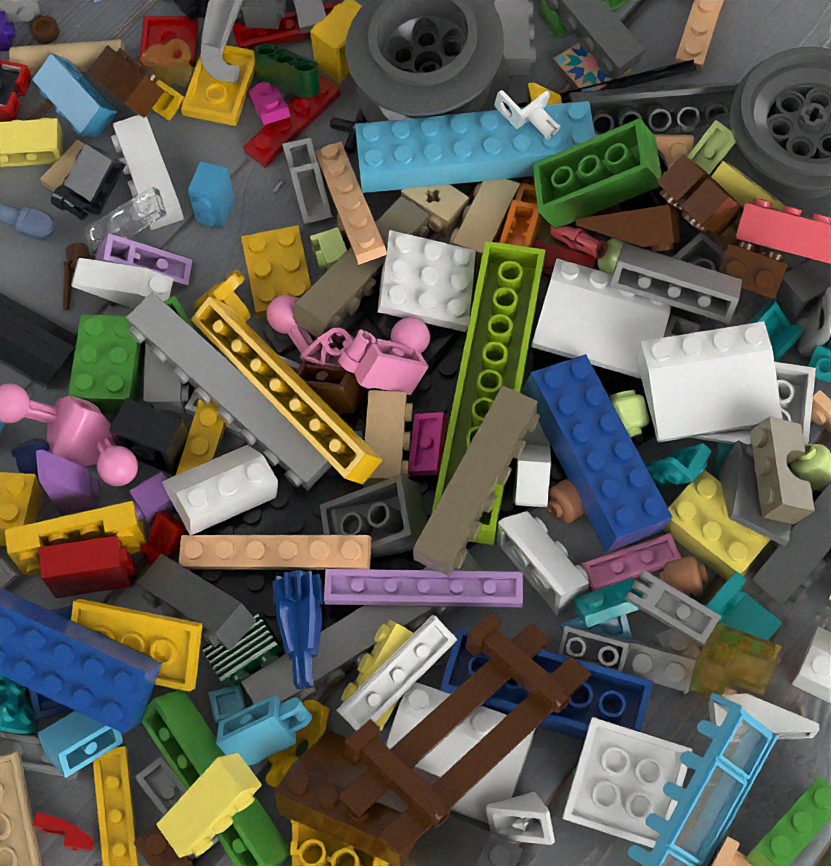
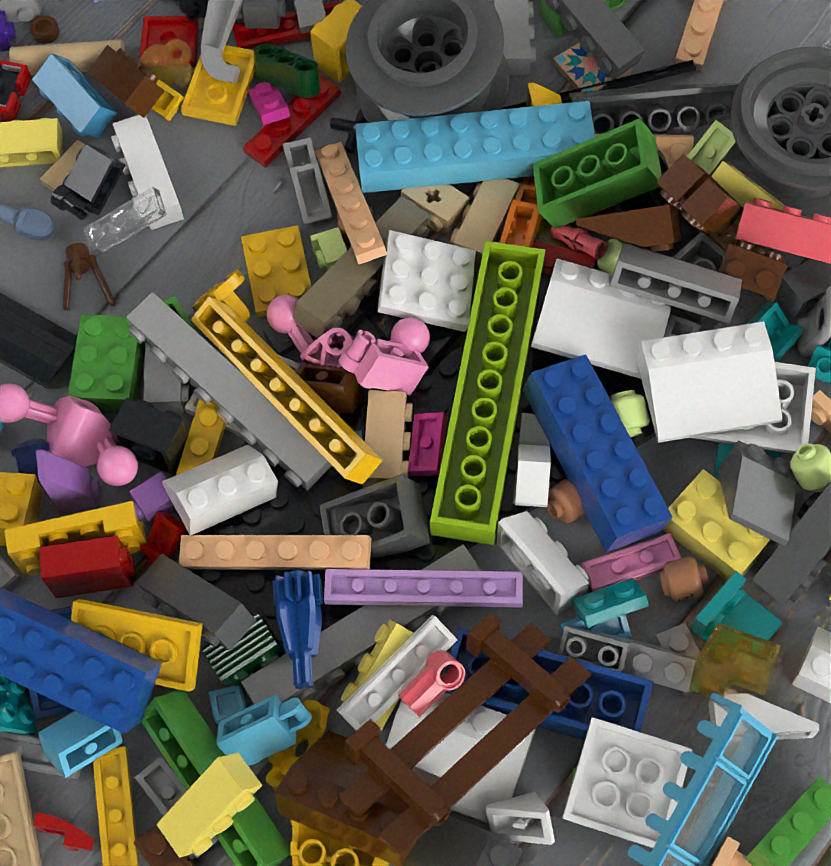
(120, 282): white slope -> none
(128, 252): lavender slope -> none
(211, 194): dark azure brick -> none
(430, 685): none -> coral piece
(475, 481): dark tan brick -> none
(532, 113): white bracket -> none
(674, 608): light grey hinge -> none
(679, 466): teal bracket -> none
(780, 492): dark tan arch -> none

